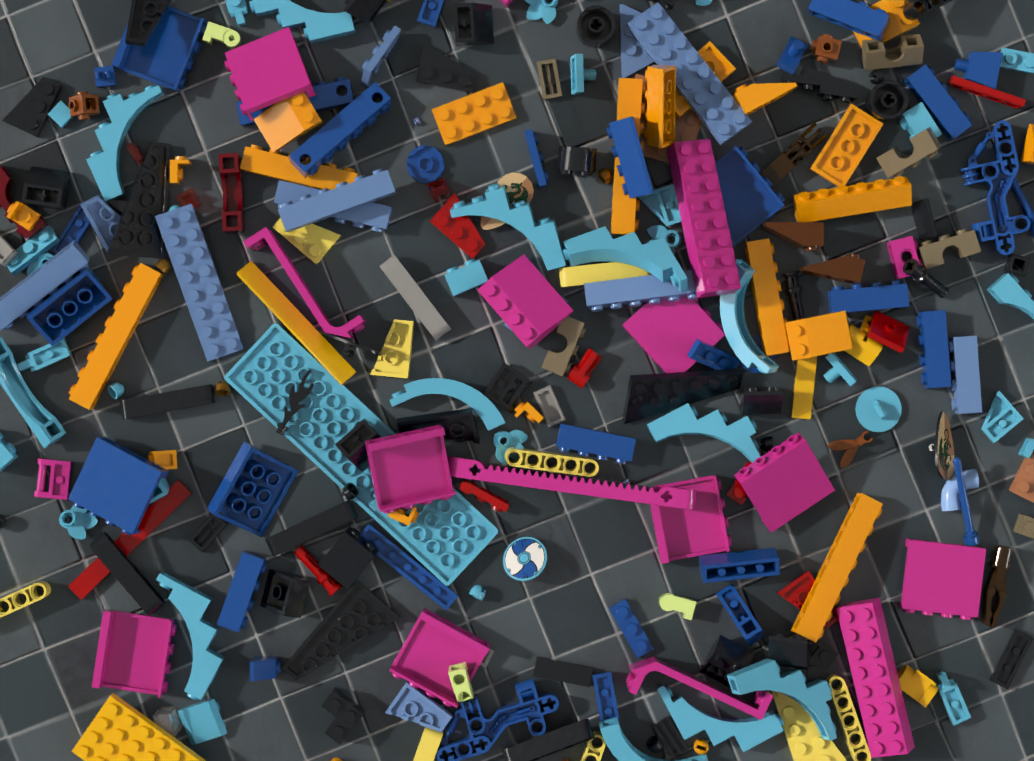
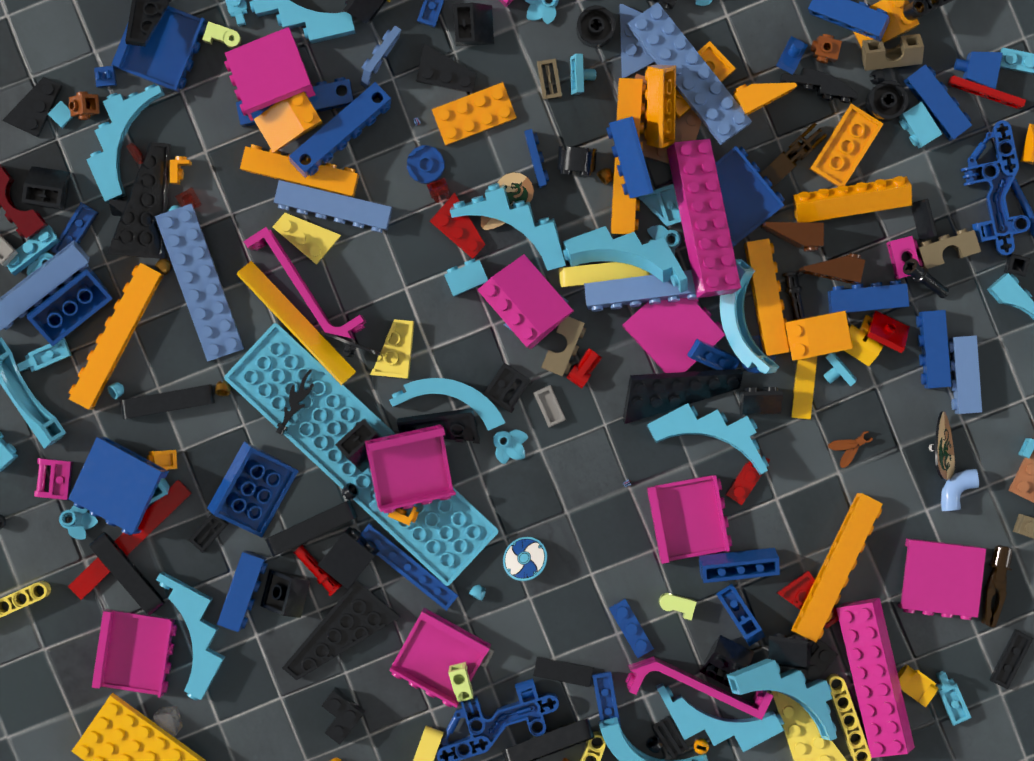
(23, 215): light orange bracket -> none
(102, 218): medium blue wing -> none
(202, 721): medium azure slope -> none
(232, 188): dark red arch -> none
(264, 668): blue slope -> none
(336, 201): medium blue brick -> none
(415, 297): light grey beam -> none
(419, 708): medium blue wing -> none
(462, 468): dark pink gear -> none
(484, 495): red hinge -> none
(532, 414): light orange bracket -> none
(559, 467): light yellow beam -> none
(595, 442): blue brick -> none
(768, 441): black hinge -> none
(784, 482): dark pink panel -> none
(878, 409): medium azure shield -> none
(924, 145): dark tan arch -> none
(971, 537): blue piece -> none
(1000, 418): medium azure wing -> none

